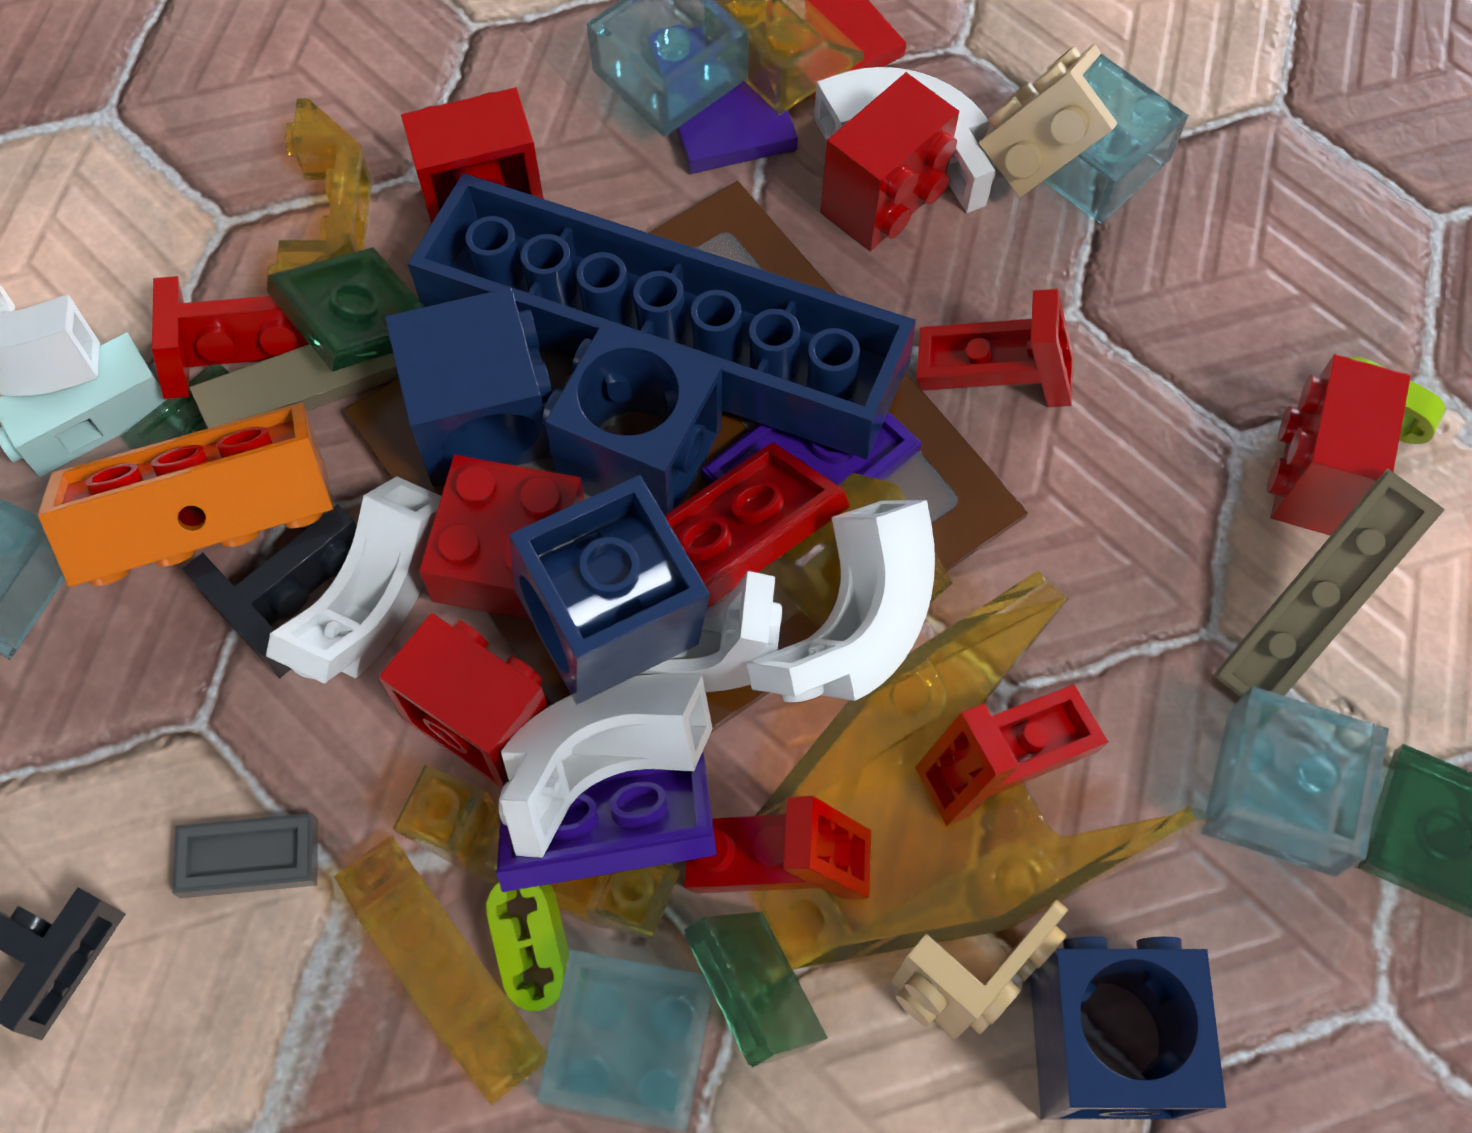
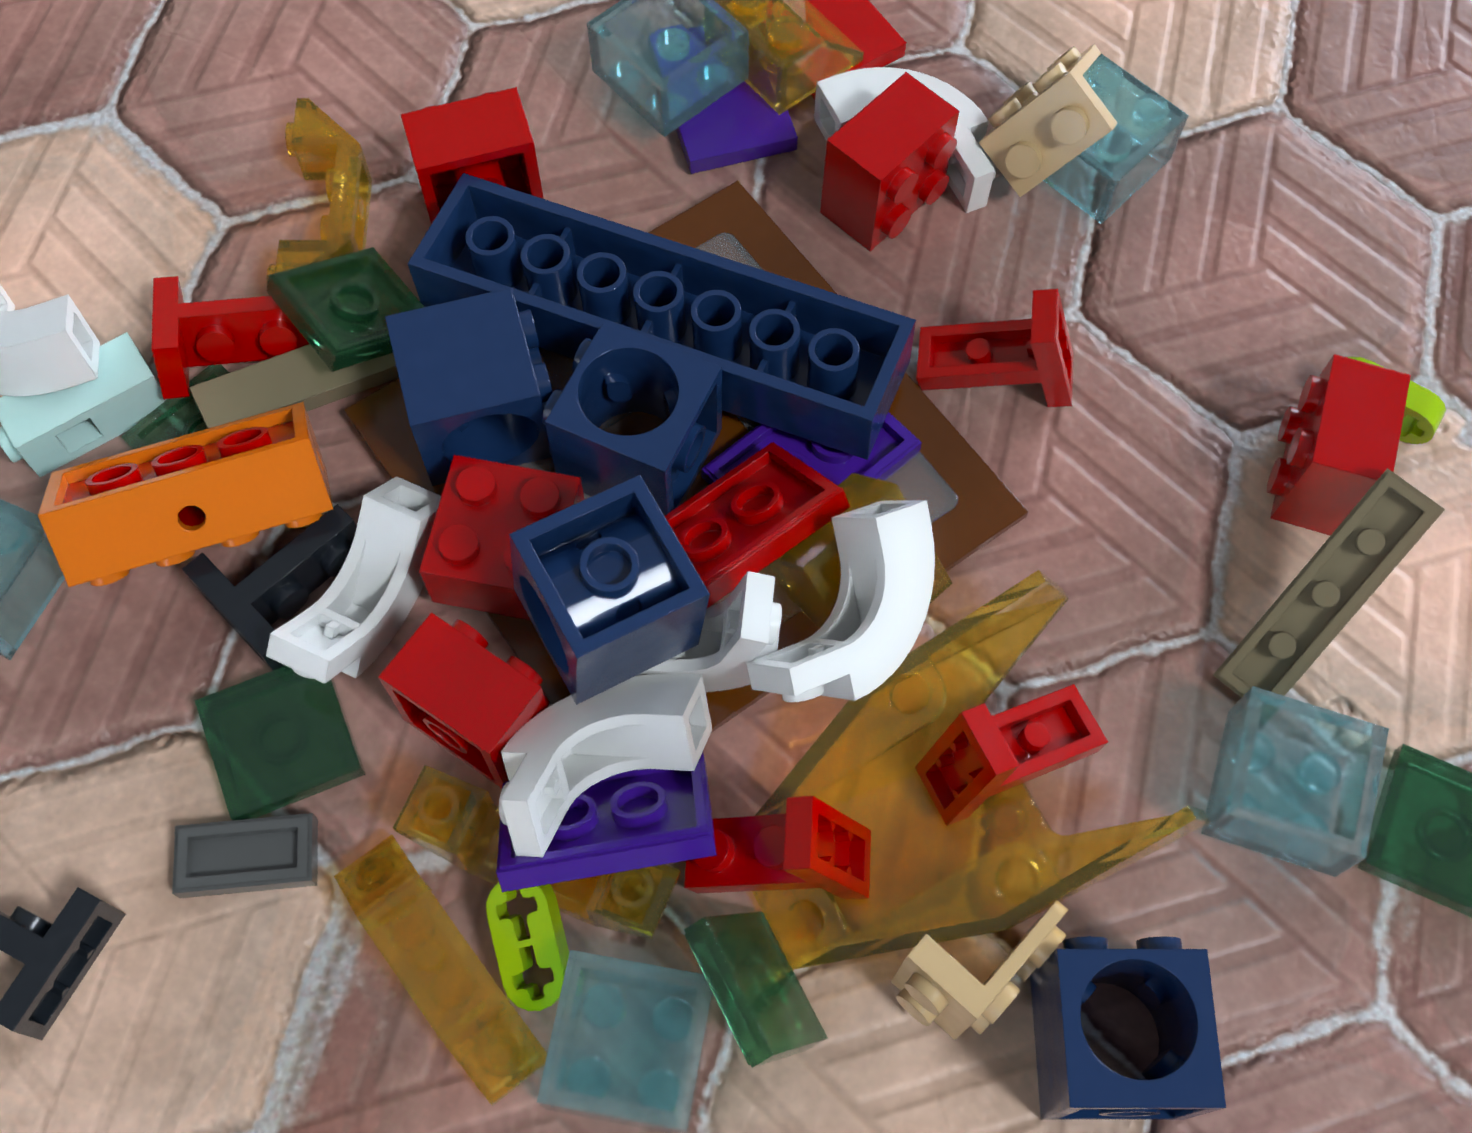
(277, 741): none -> clear green tile

